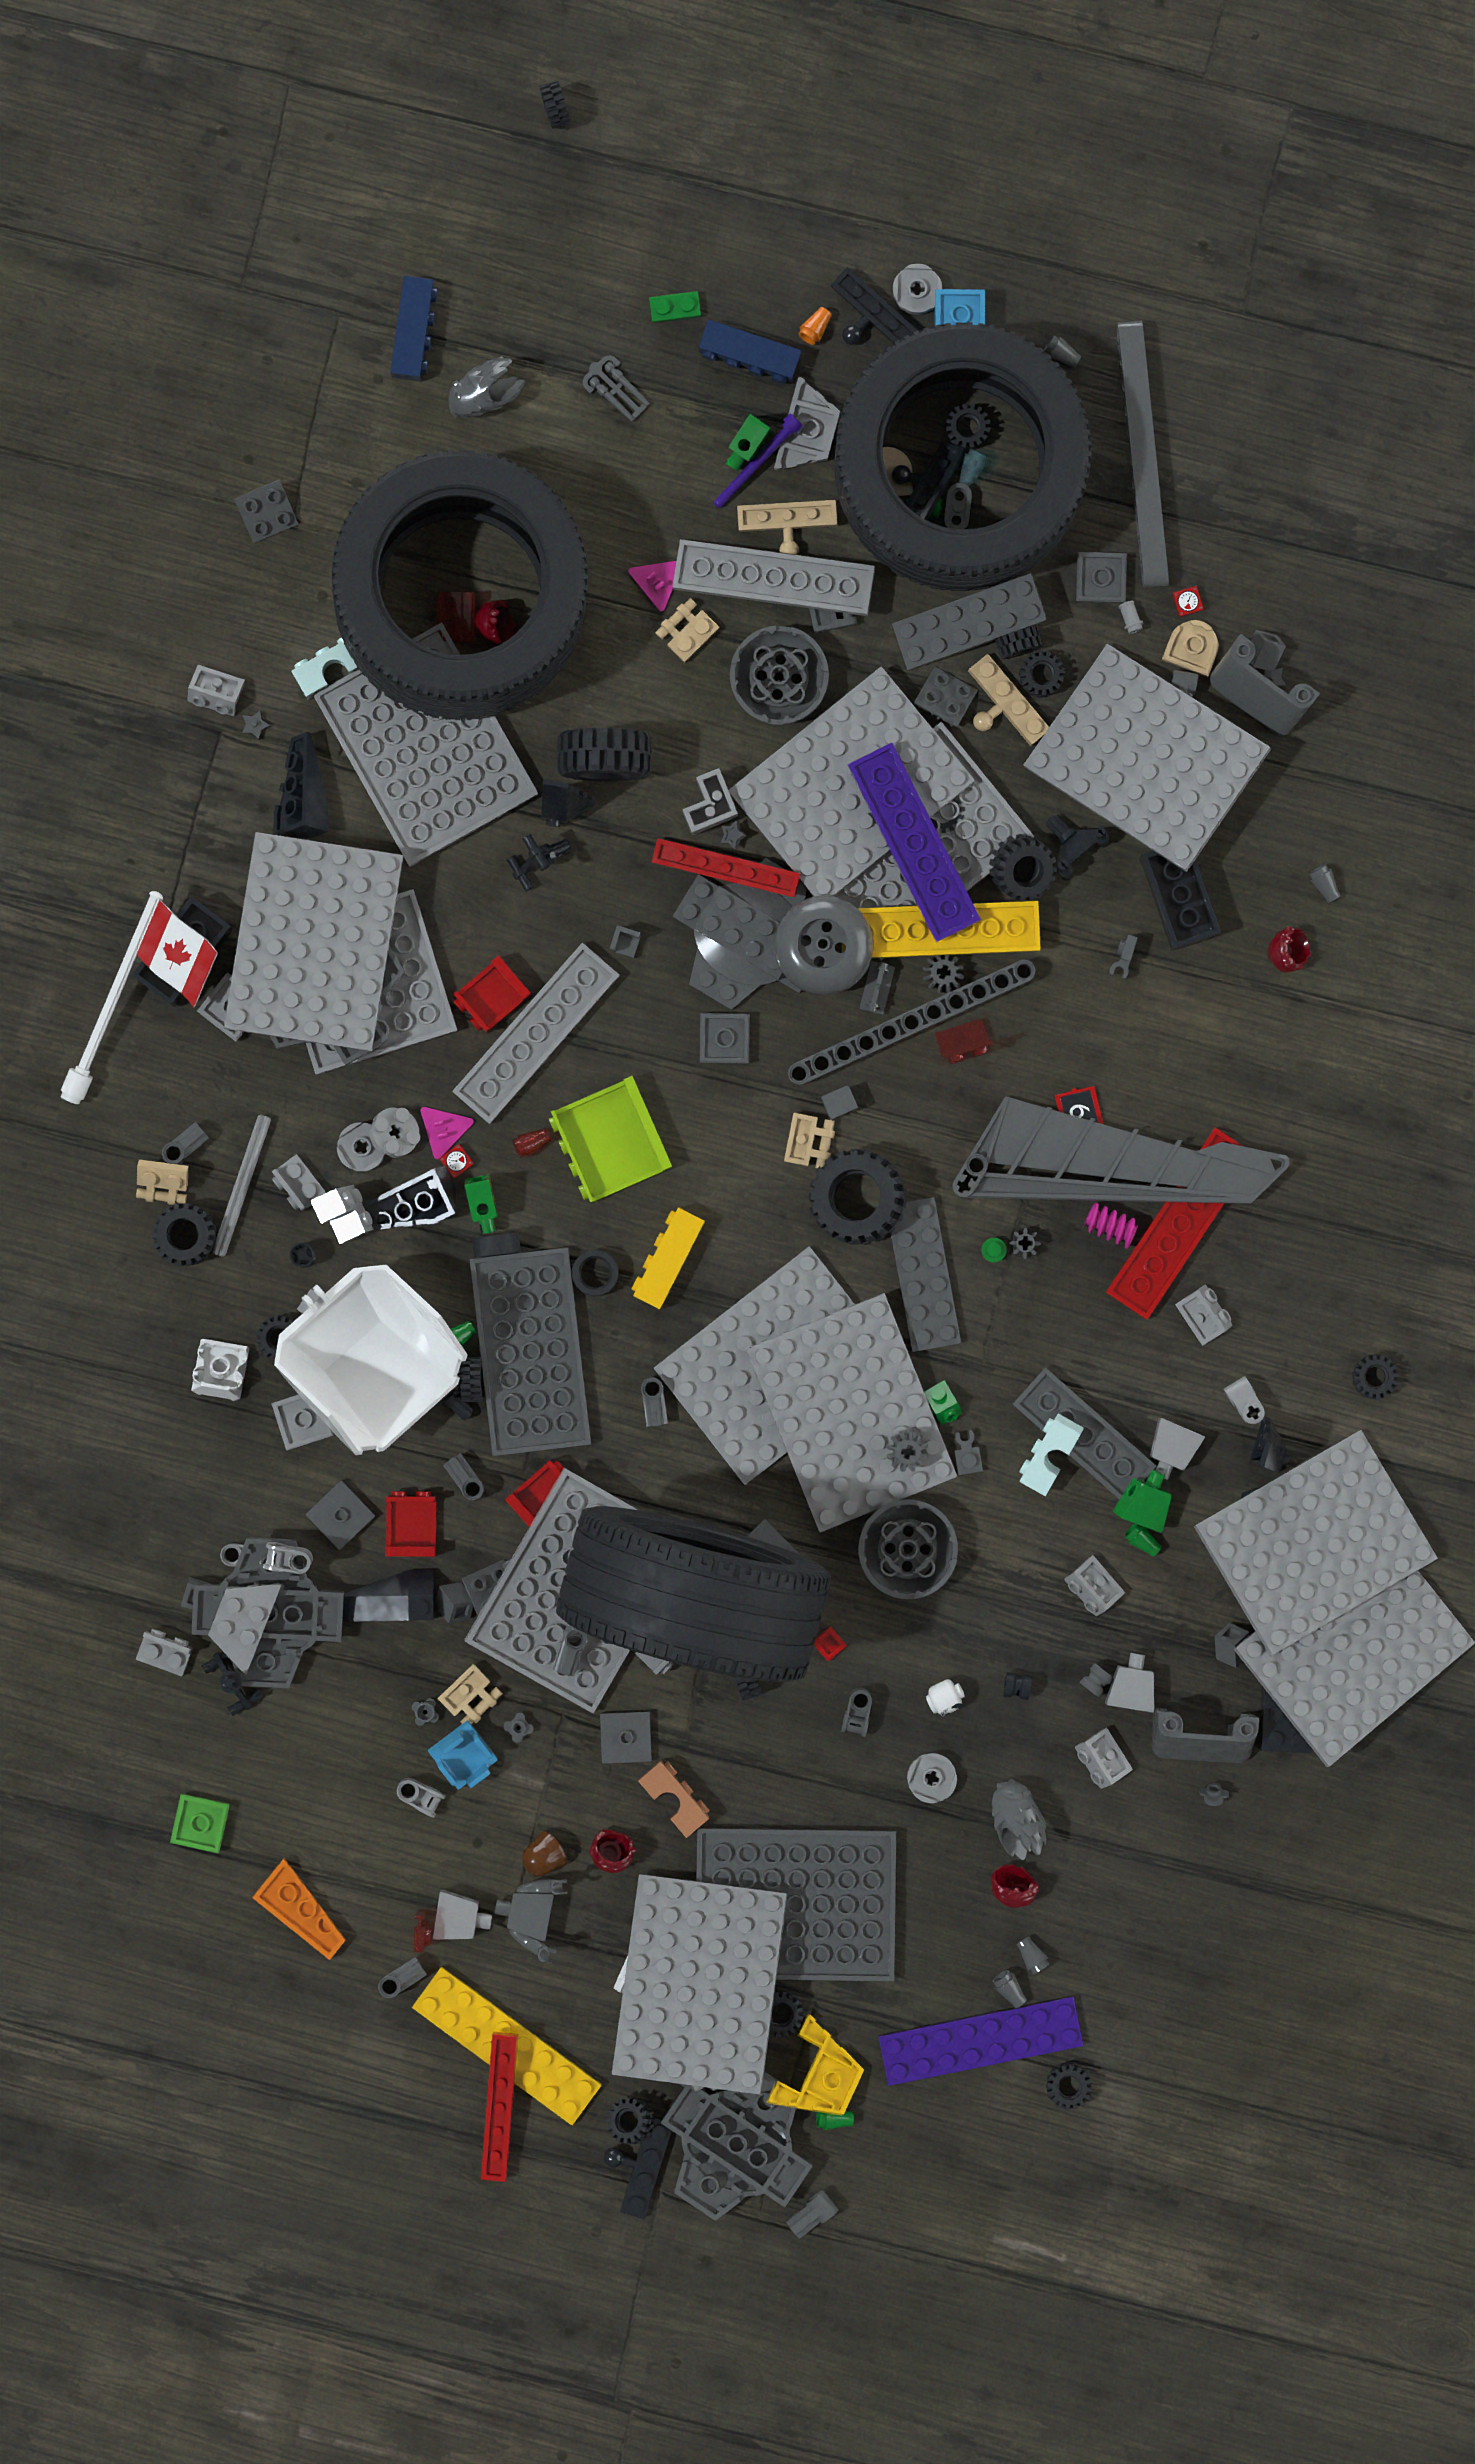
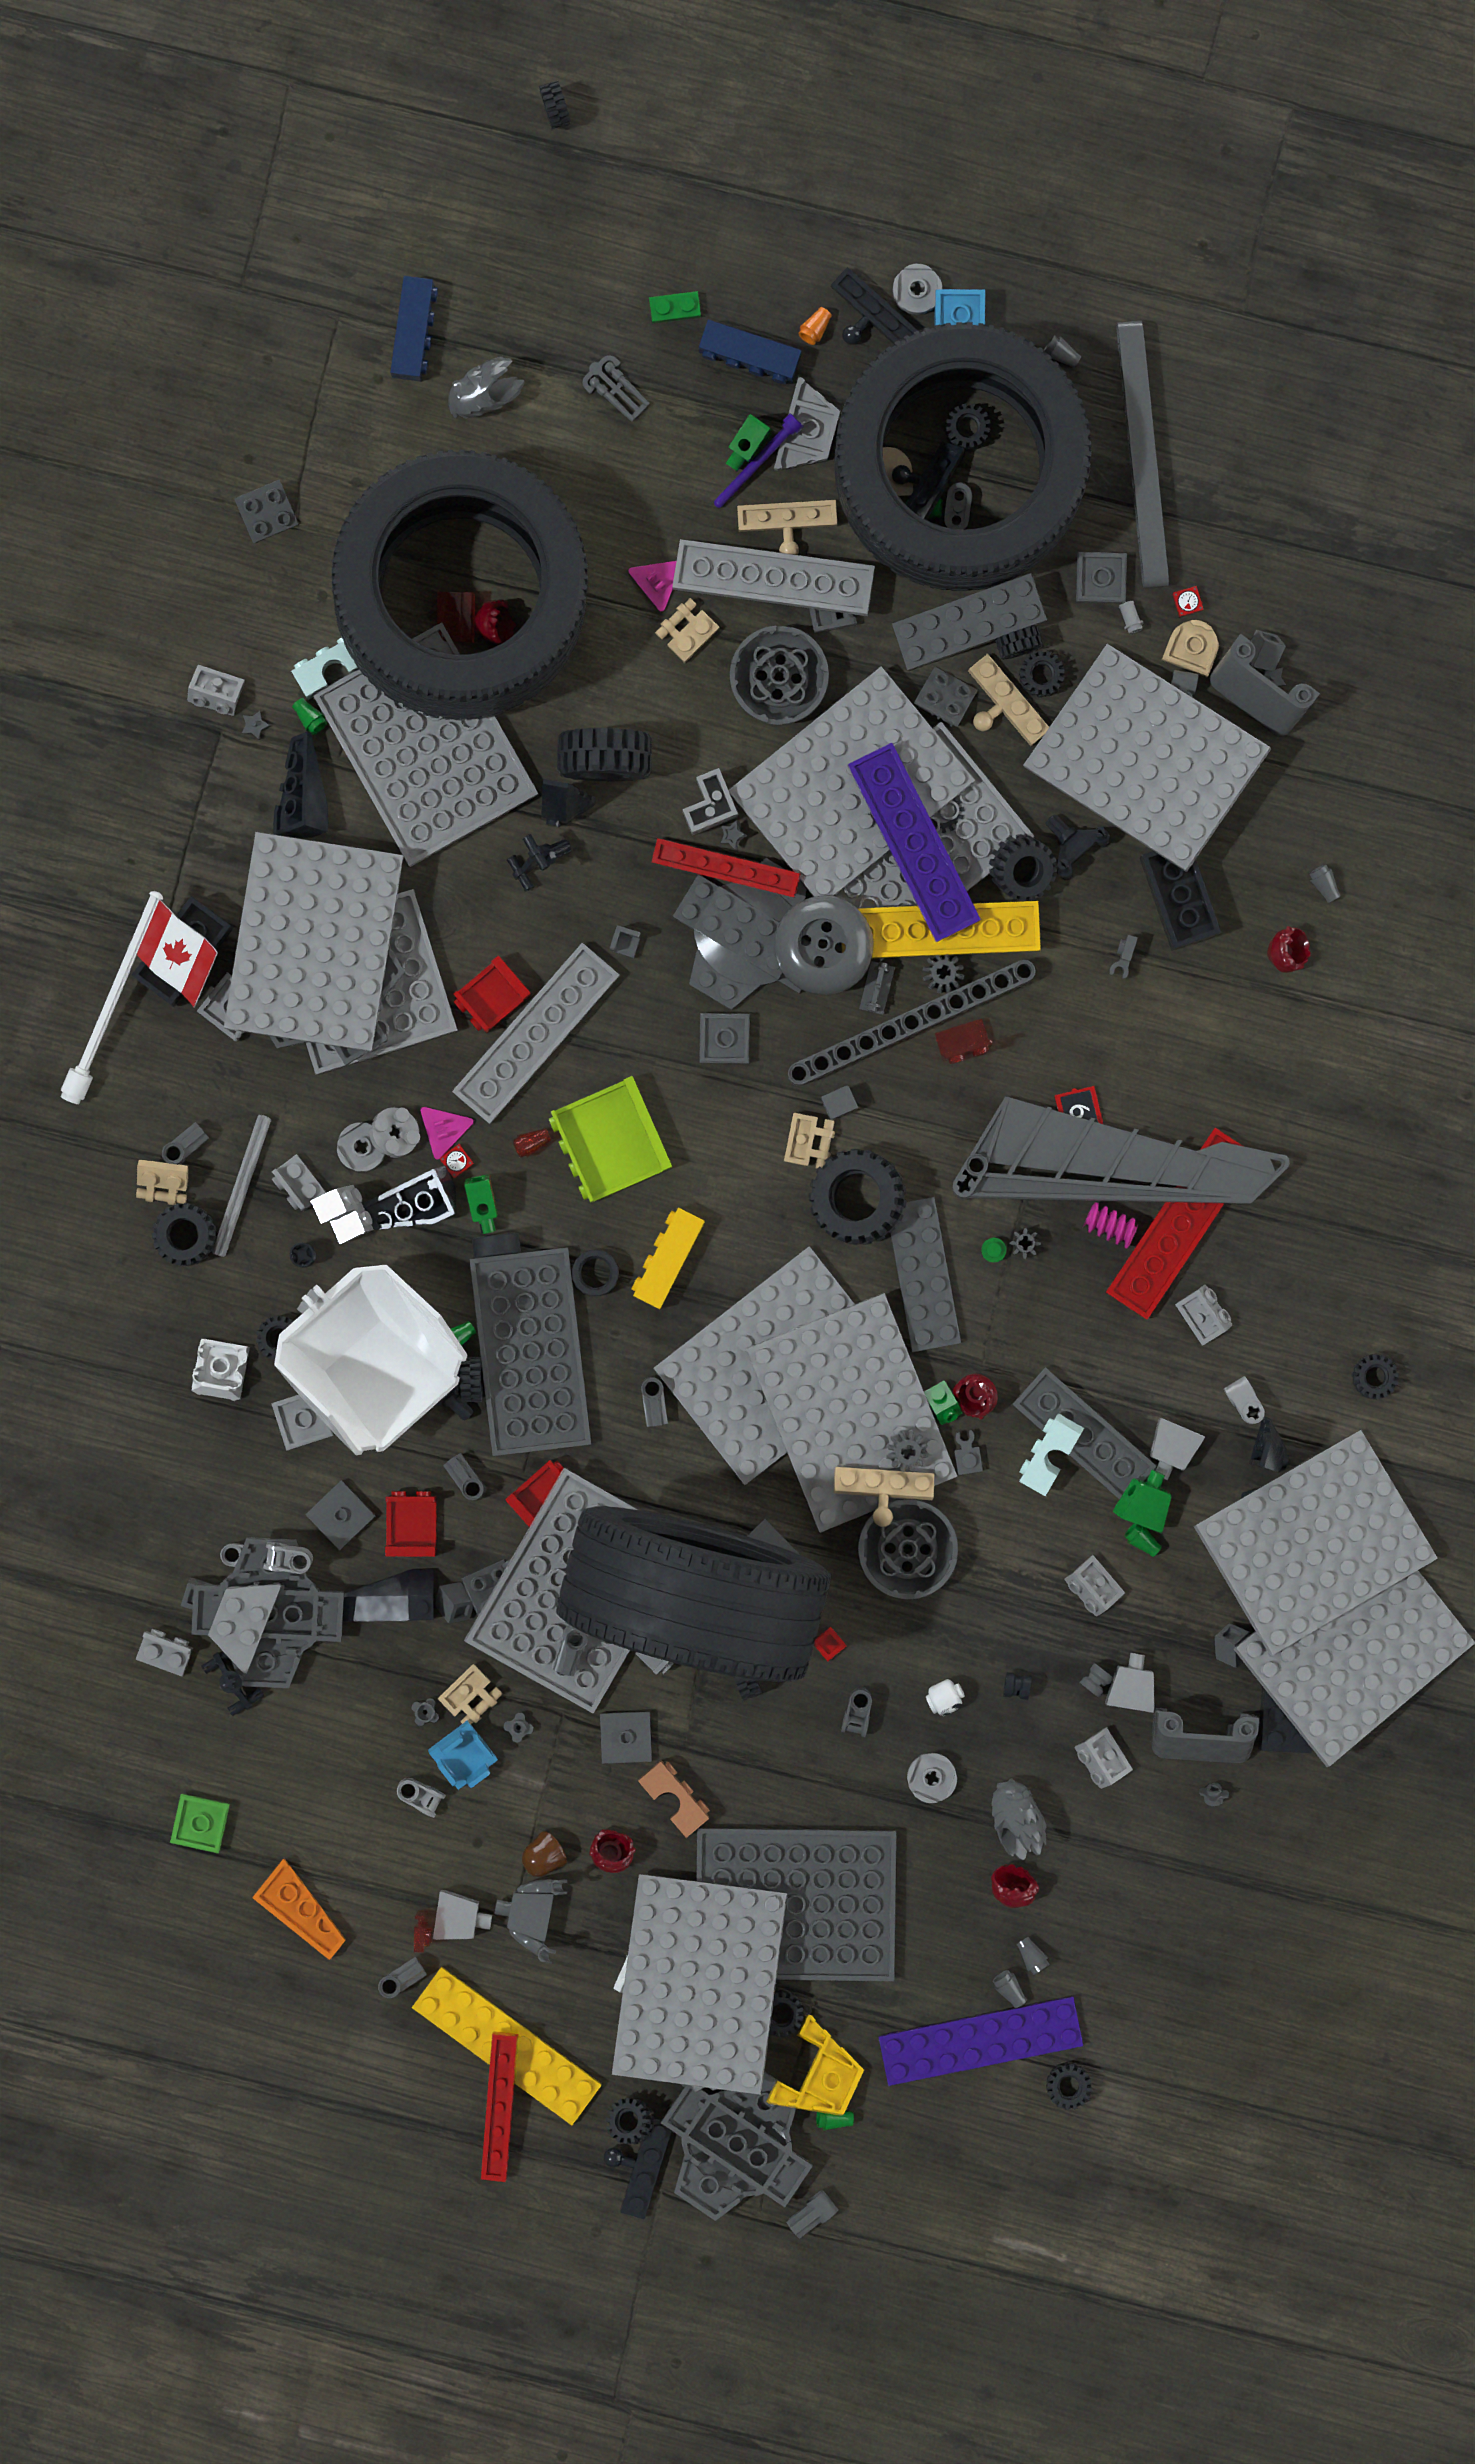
(311, 718): none -> green cone
(883, 1485): none -> tan plate
(972, 467): clear light blue cone -> none
(976, 1395): none -> dark red hair

